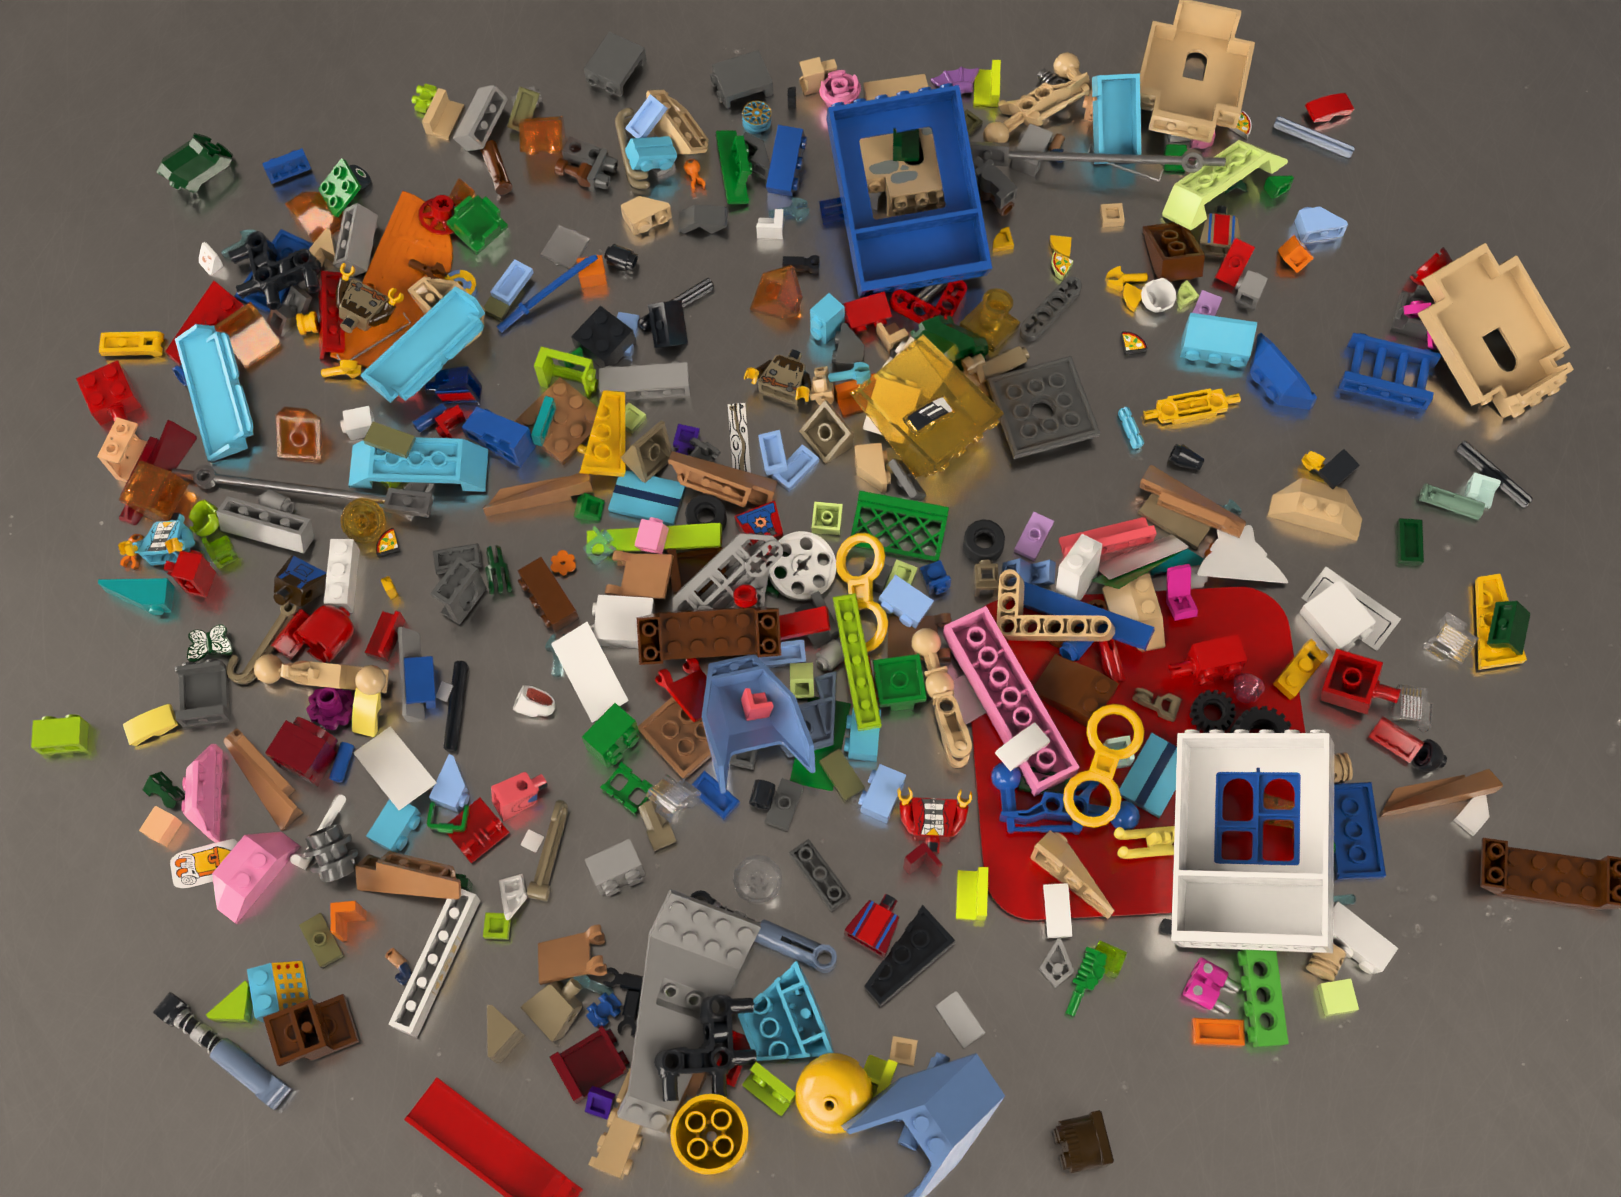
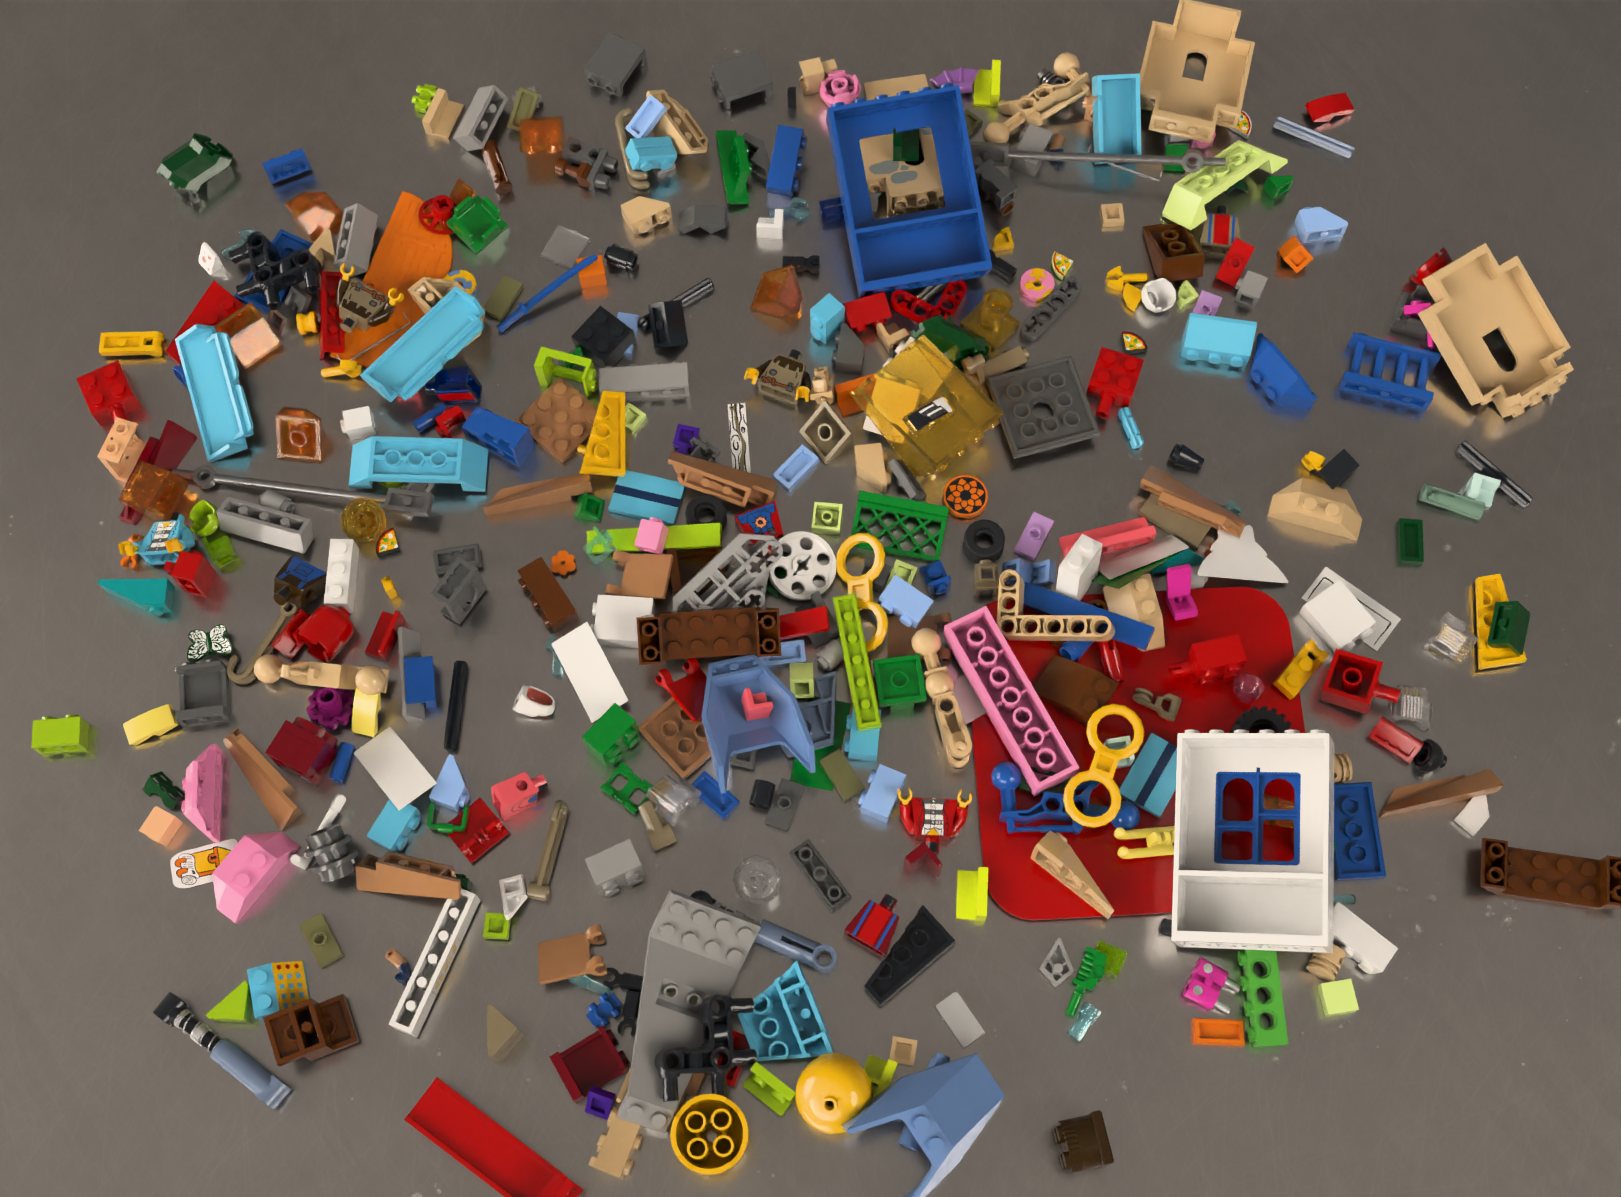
(341, 914): orange panel -> none
(342, 186): green plate -> none
(389, 439): olive tile -> none
(429, 271): reddish brown bar -> none
(444, 691): white sticker -> none
(497, 569): dark green arm -> none
(512, 282): light blue tile -> none
(532, 841): white sticker -> none
(543, 421): teal tile -> none
(554, 1008): dark tan torso -> none
(649, 453): dark tan slope -> none
(692, 169): orange arm -> none
(745, 596): red tile -> none
(762, 117): medium azure wheel -> none
(773, 452): light blue tile -> none
(859, 373): medium azure bar -> none
(965, 496): none -> tile
(1002, 267): none -> black bar
(1022, 746): white slope -> none
(1040, 277): none -> piece
(1057, 910): white slope -> none
(1061, 245): yellow tile -> none
(1087, 1016): none -> clear light blue pin
(1113, 380): none -> red brick
(1191, 406): yellow piece -> none
(1218, 700): black tyre -> none

